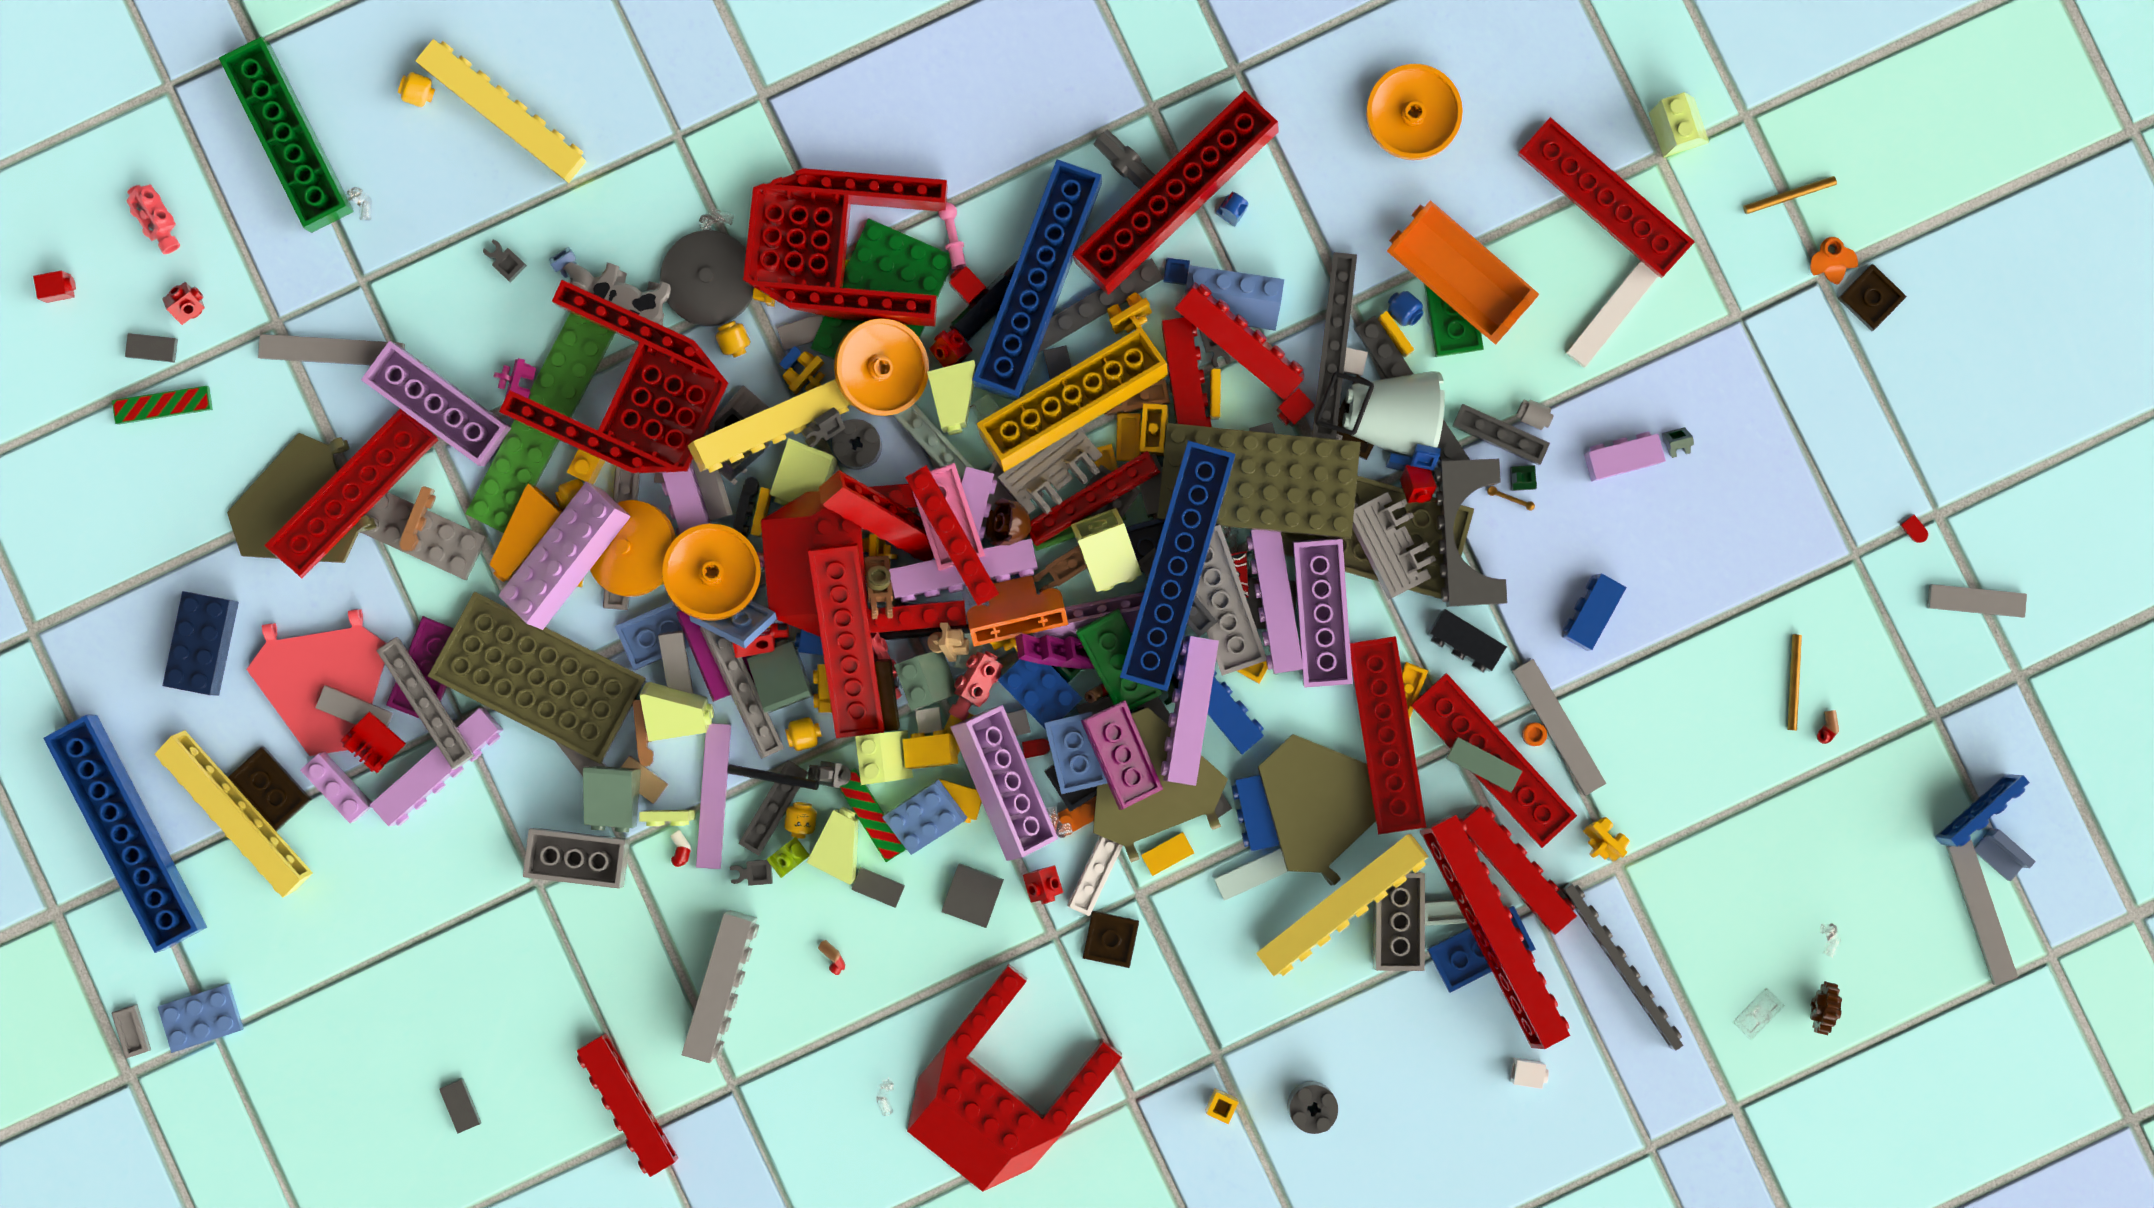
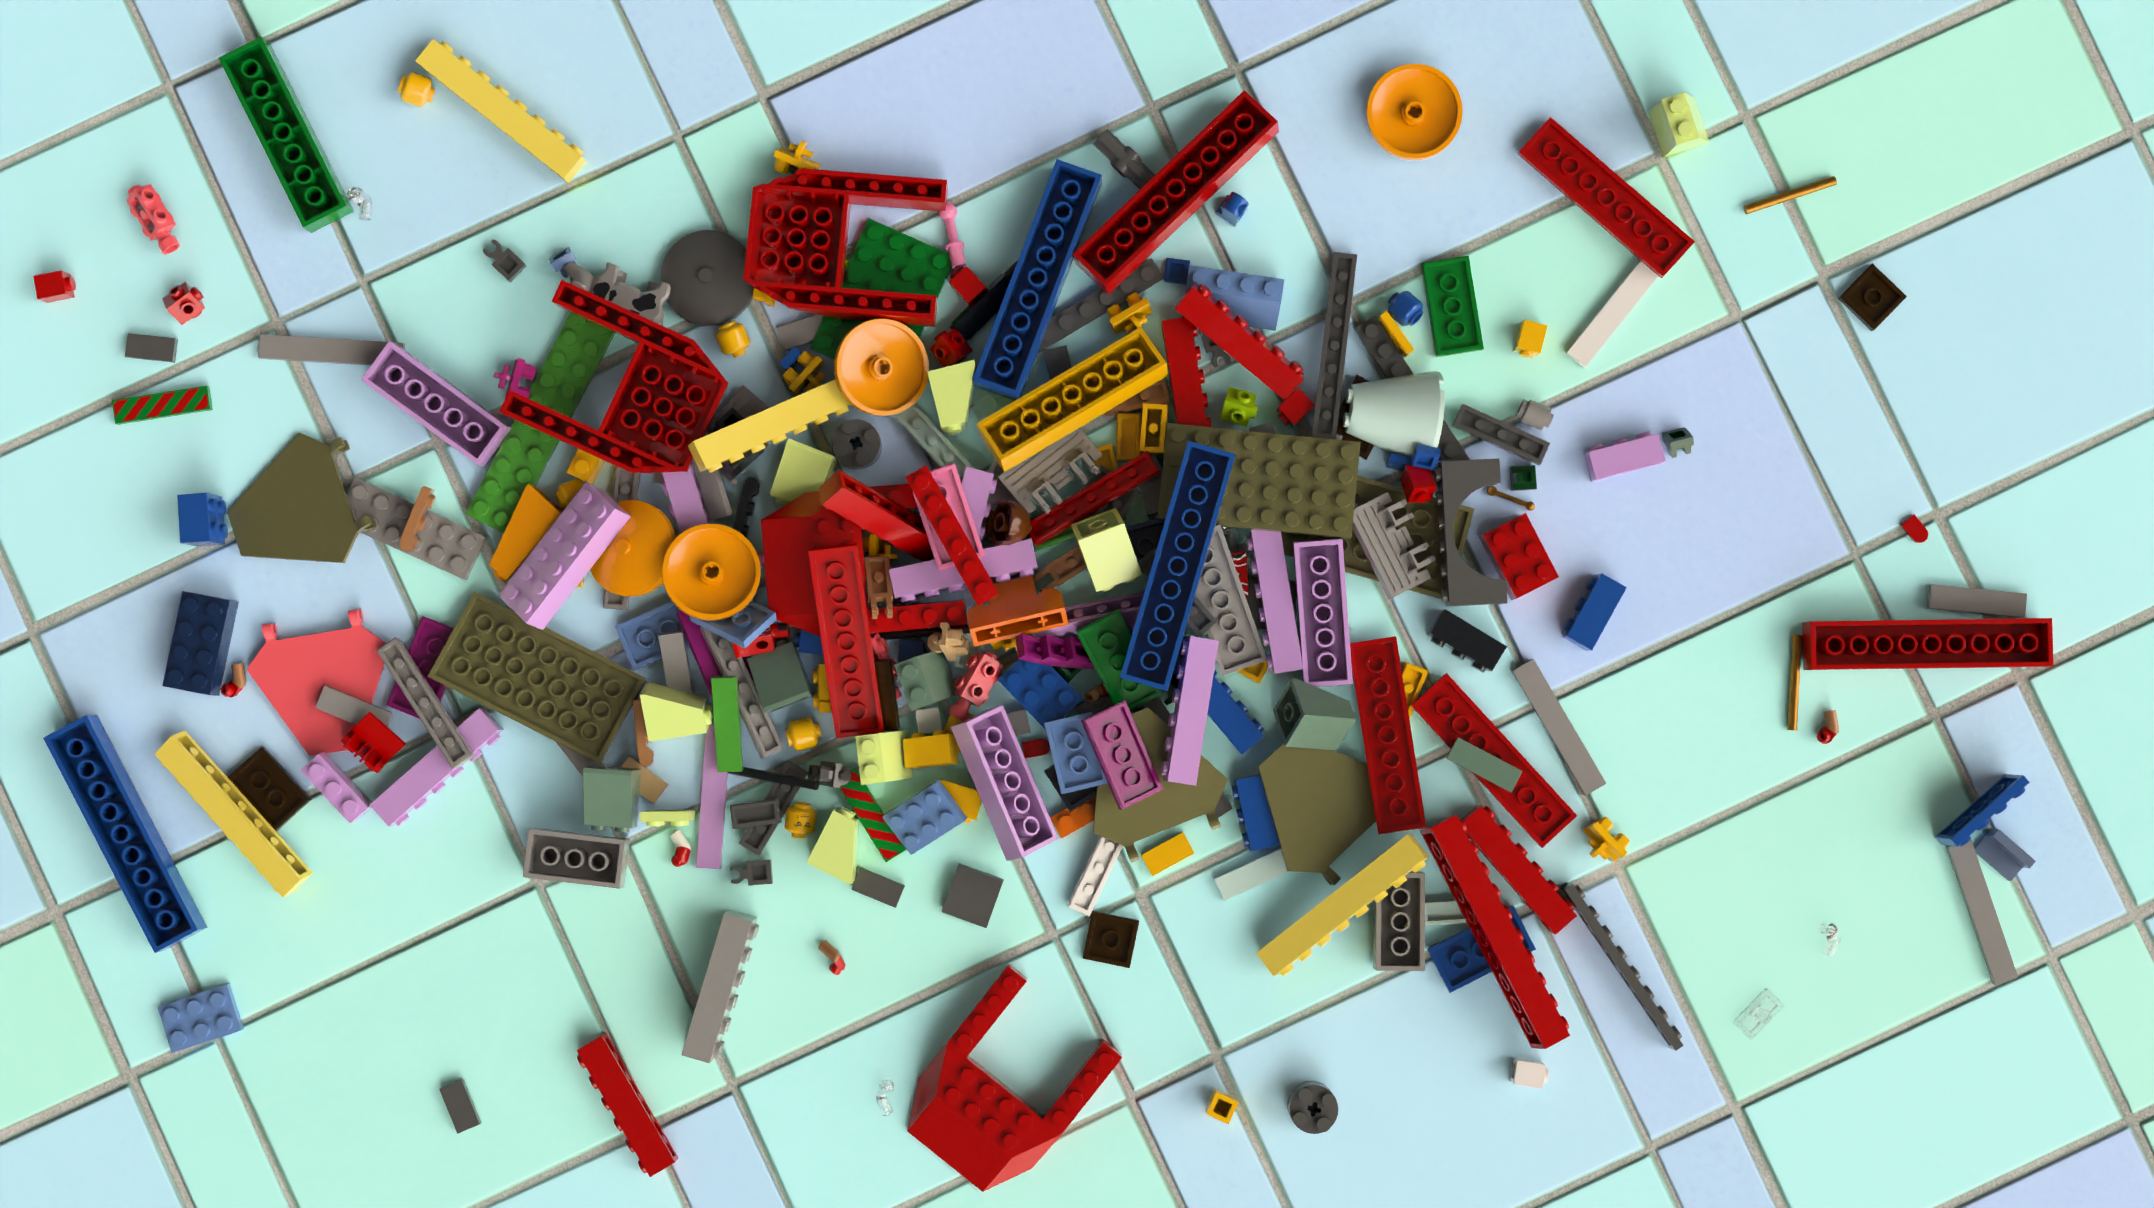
(131, 1031): light grey tile -> none
(202, 519): none -> blue brick
(237, 683): none -> arm
(351, 493): red plate -> none
(709, 218): clear arm -> none
(727, 723): none -> bright green tile
(755, 813): none -> dark grey tile
(761, 511): yellow tile -> none
(786, 158): none -> yellow hips
(788, 857): lime brick -> none
(826, 427): dark grey plate -> none
(878, 577): olive tile -> none
(909, 649): none -> blue tile
(1043, 884): red brick -> none
(1061, 829): clear arm -> none
(1215, 393): yellow tile -> none
(1239, 407): none -> lime brick
(1312, 717): none -> sand green slope
(1355, 361): white tile -> none
(1362, 410): black piece -> none
(1462, 271): orange panel -> none
(1518, 556): none -> red brick
(1530, 338): none -> yellow brick
(1534, 734): orange tile -> none
(1826, 1008): reddish brown gear -> none
(1835, 263): orange plate -> none
(1927, 644): none -> red brick

